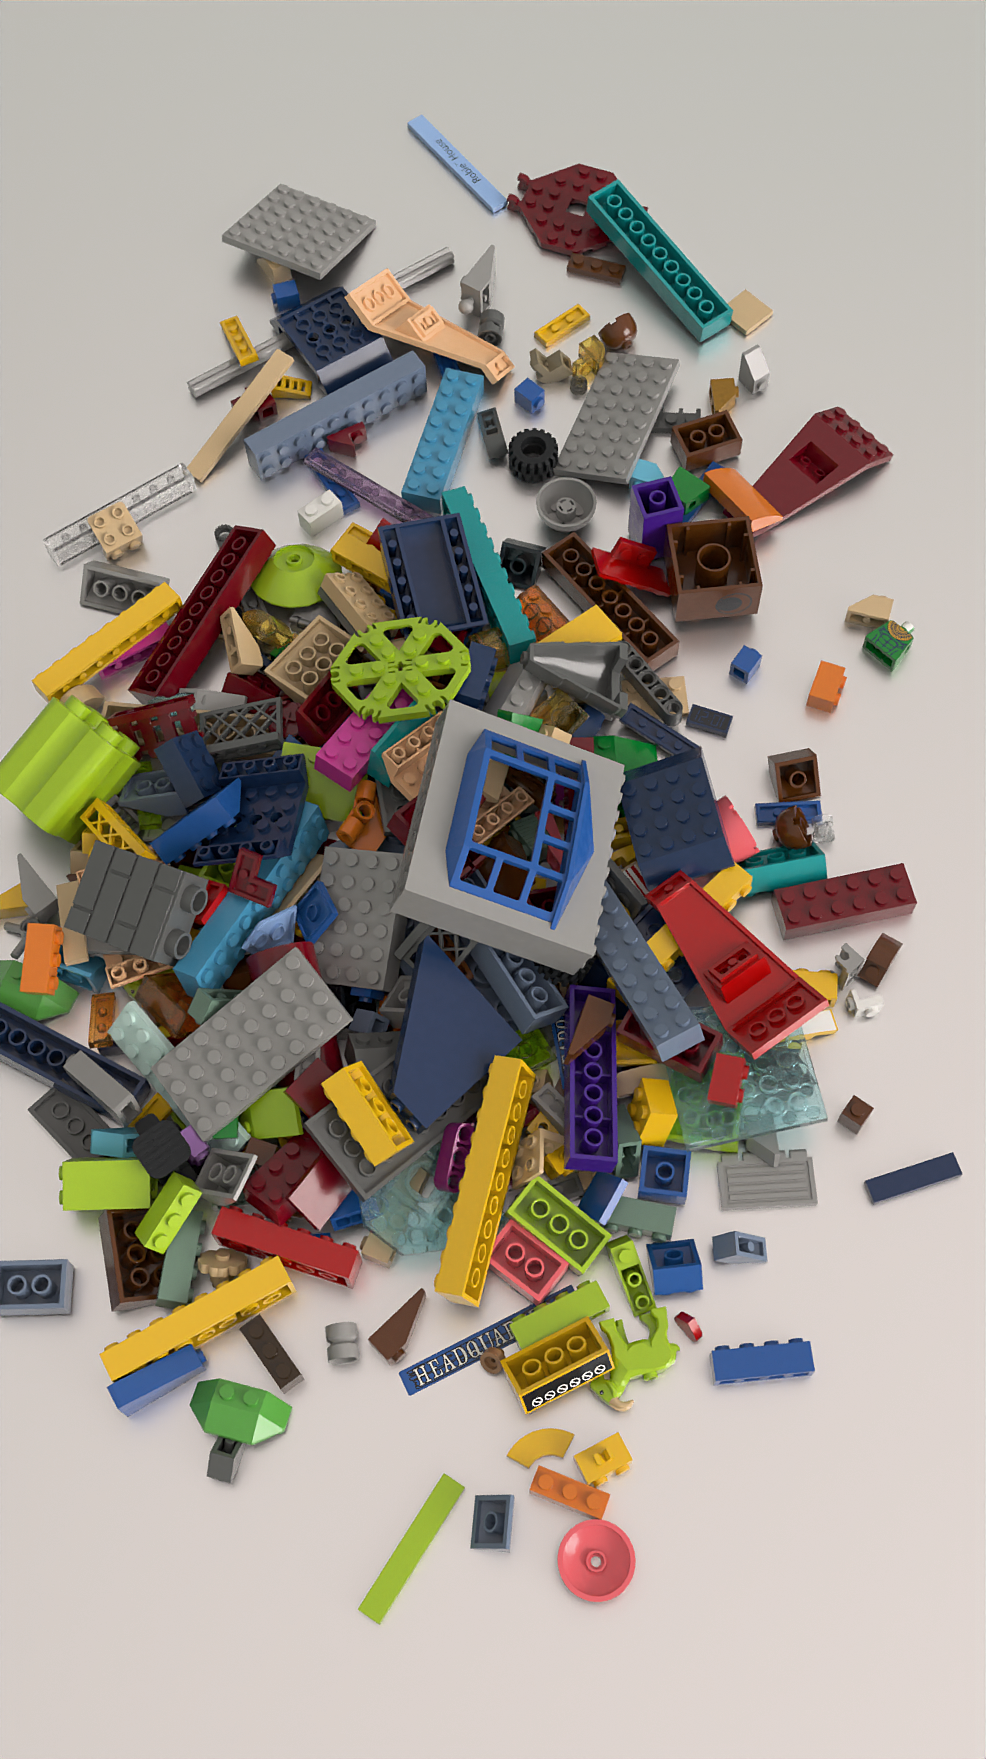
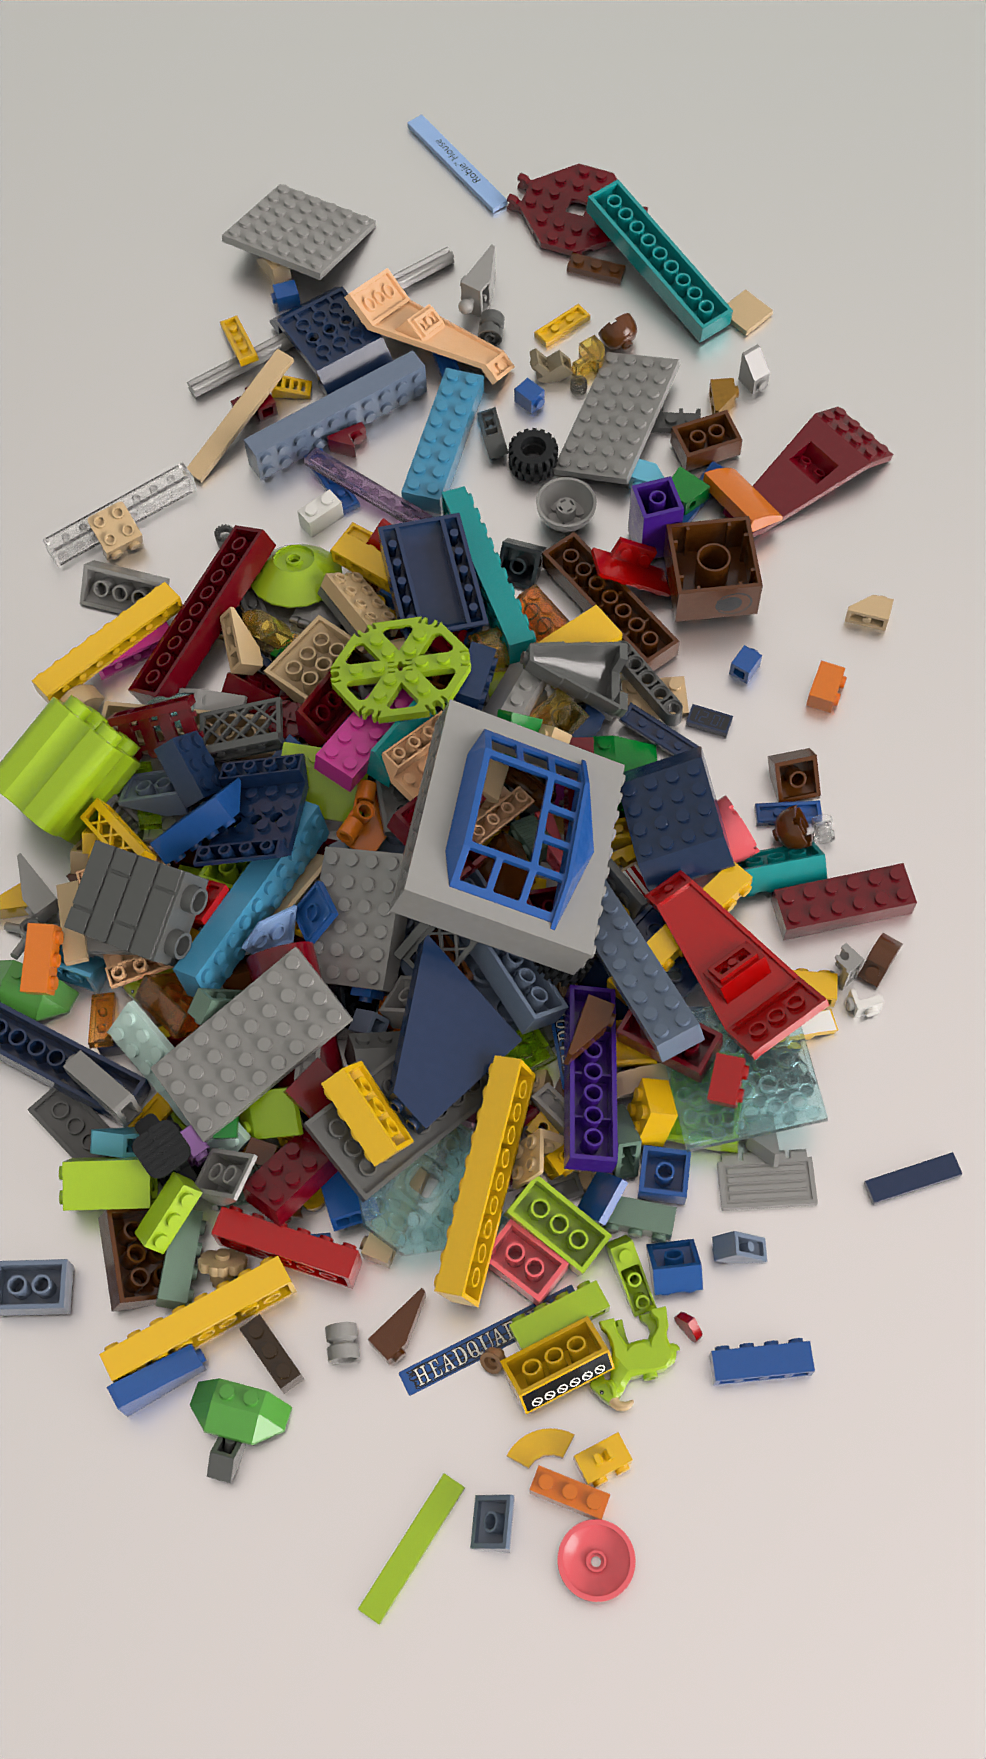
(245, 880): dark red tile -> none
(319, 1192): tile -> none
(452, 1145): magenta beam -> none
(855, 1114): reddish brown brick -> none
(889, 643): green torso -> none

